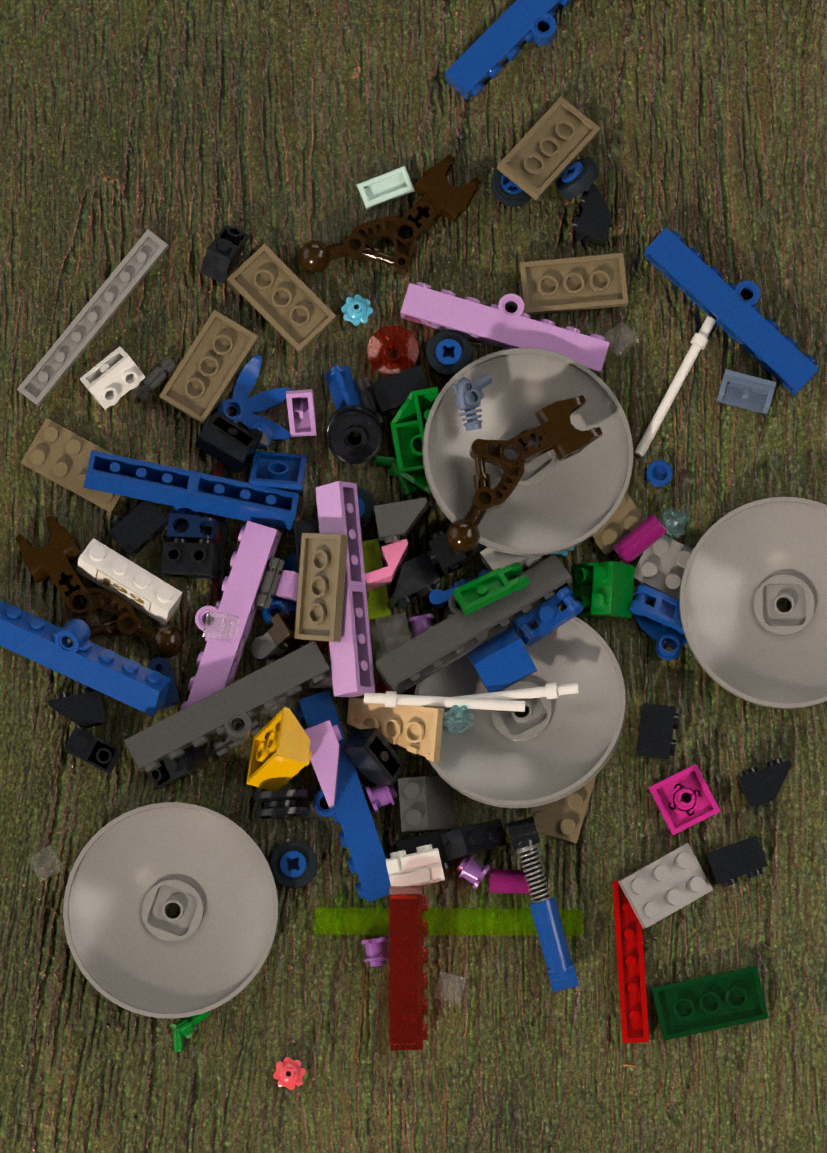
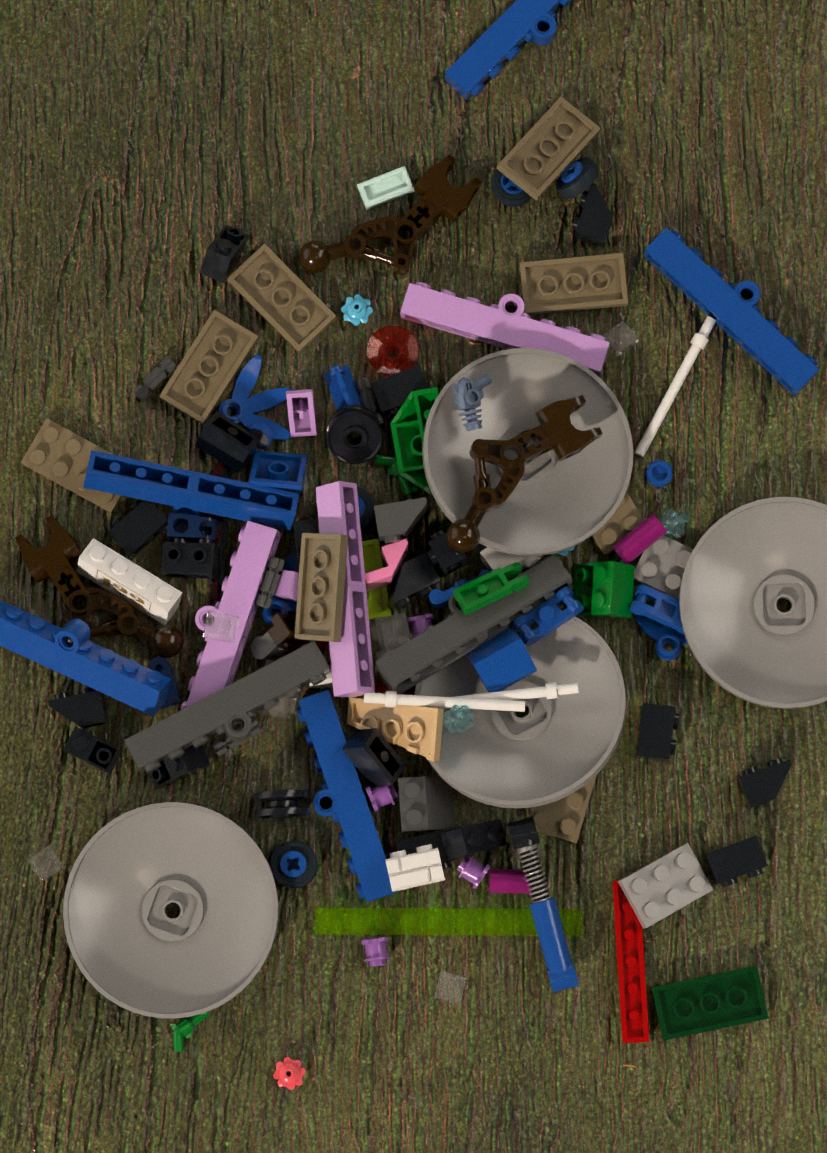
(92, 318): light grey plate -> none
(112, 378): white brick -> none
(278, 752): yellow slope -> none
(325, 757): lavender slope -> none
(406, 968): clear red brick -> none
(444, 361): black wheel -> none
(703, 805): dark pink plate -> none
(746, 391): sand blue hinge -> none

